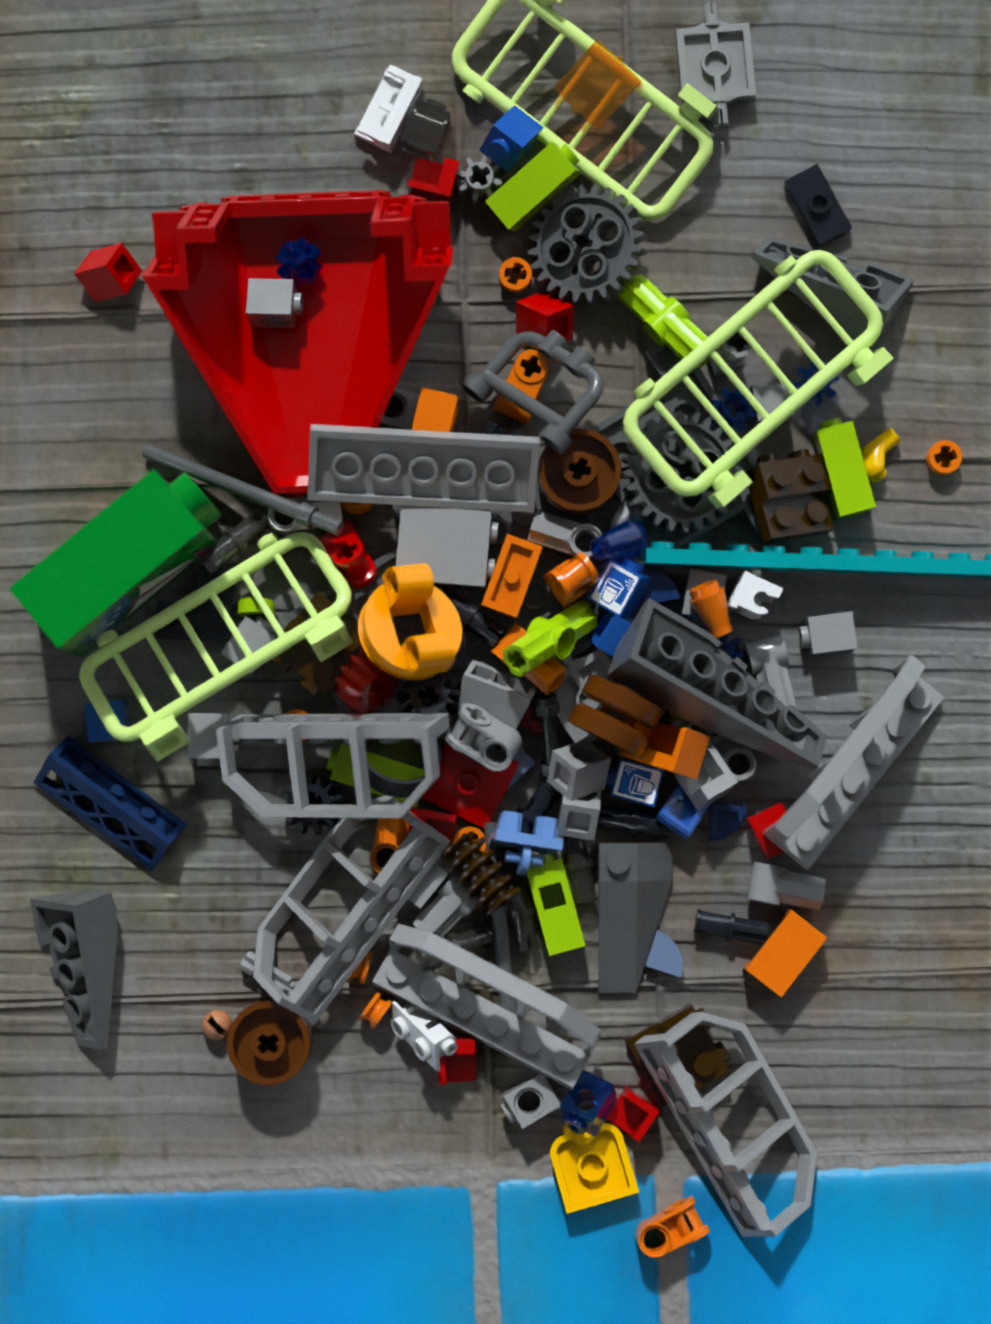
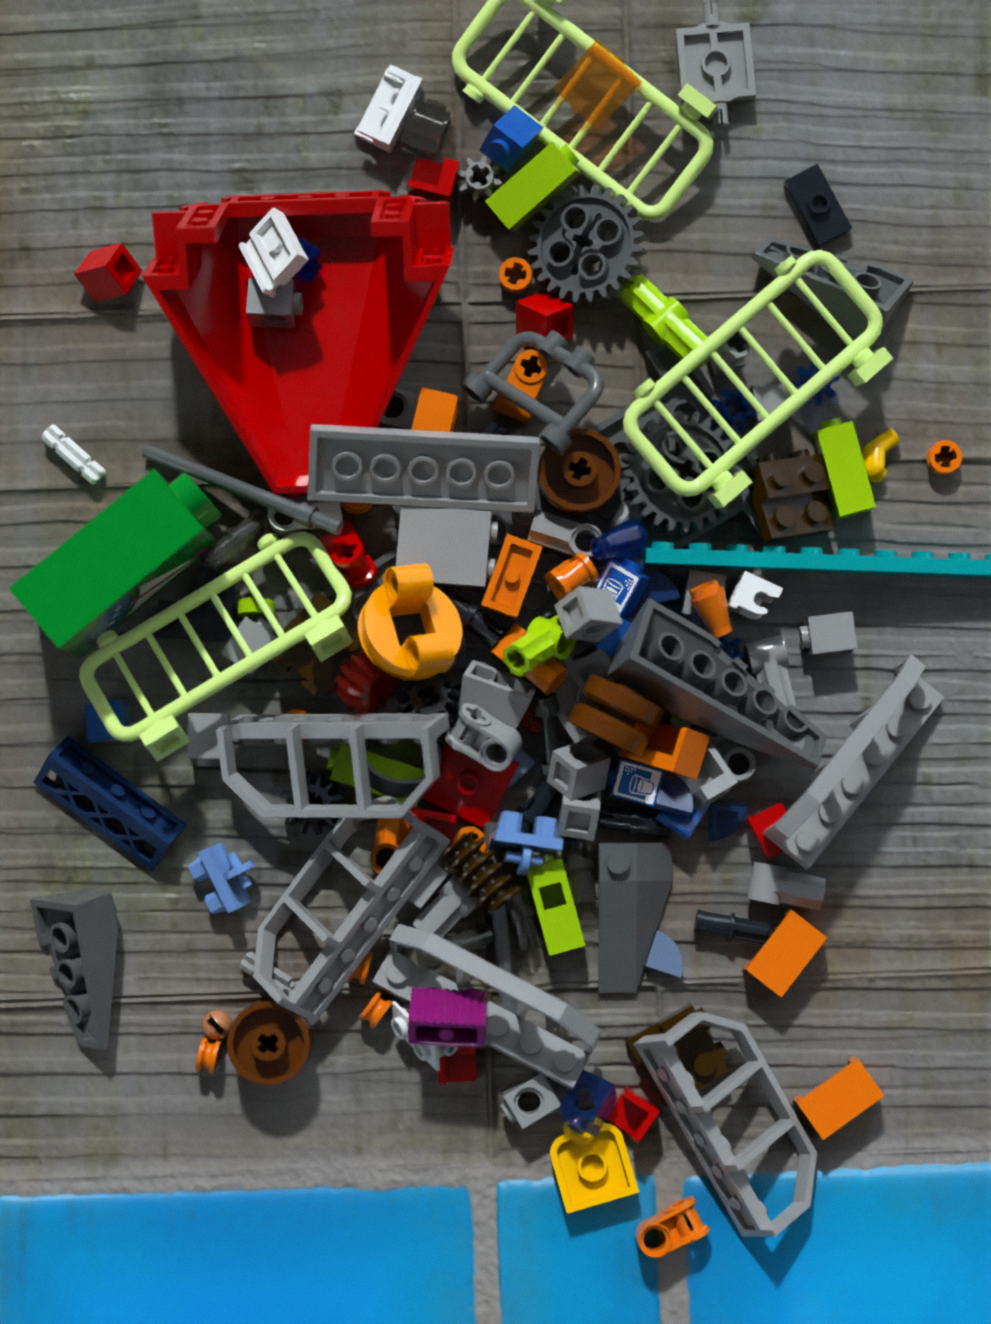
(73, 454): none -> white axle
(208, 1055): none -> orange bush
(227, 876): none -> medium blue hips
(273, 252): none -> white plate
(448, 1017): none -> magenta brick
(588, 614): none -> light grey brick
(674, 796): none -> dark blue tile
(839, 1098): none -> orange panel

